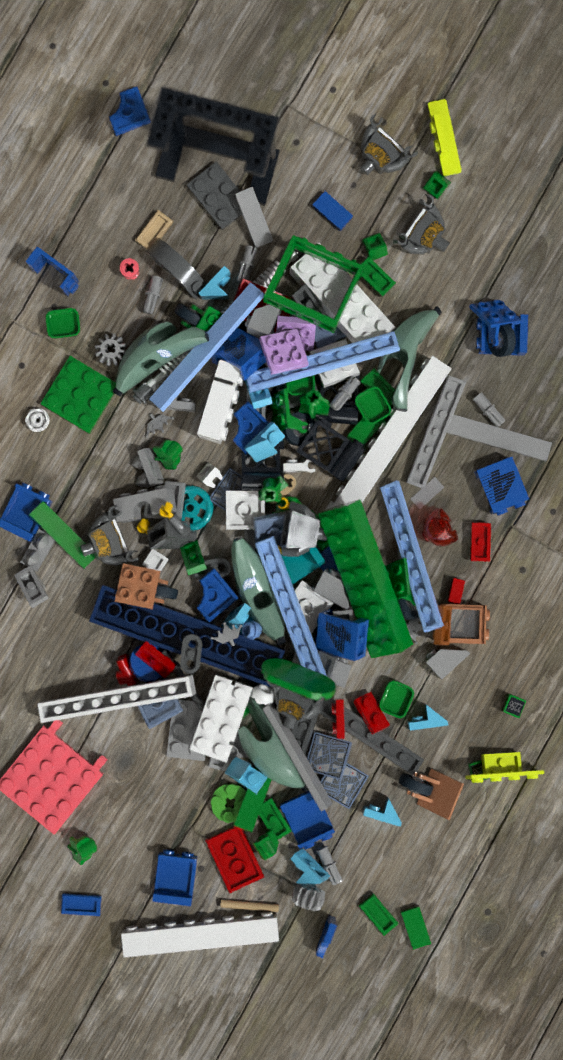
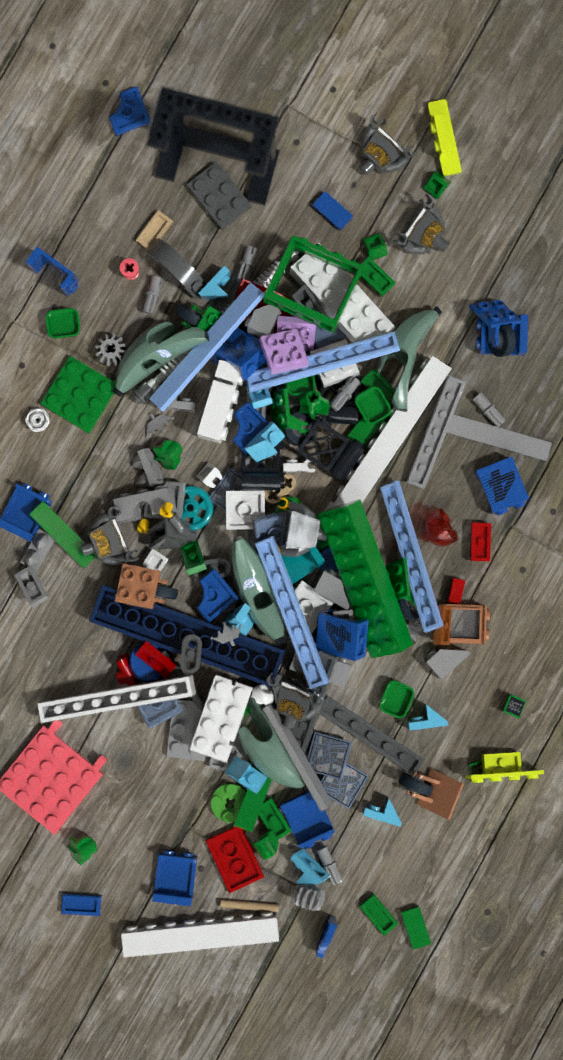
(251, 630): medium blue plate -> none
(253, 217): light grey tile -> none
(271, 489): green piece -> none
(298, 679): green tile -> none
(338, 727): red plate -> none
(371, 713): red plate -> none
(425, 495): light grey sticker -> none

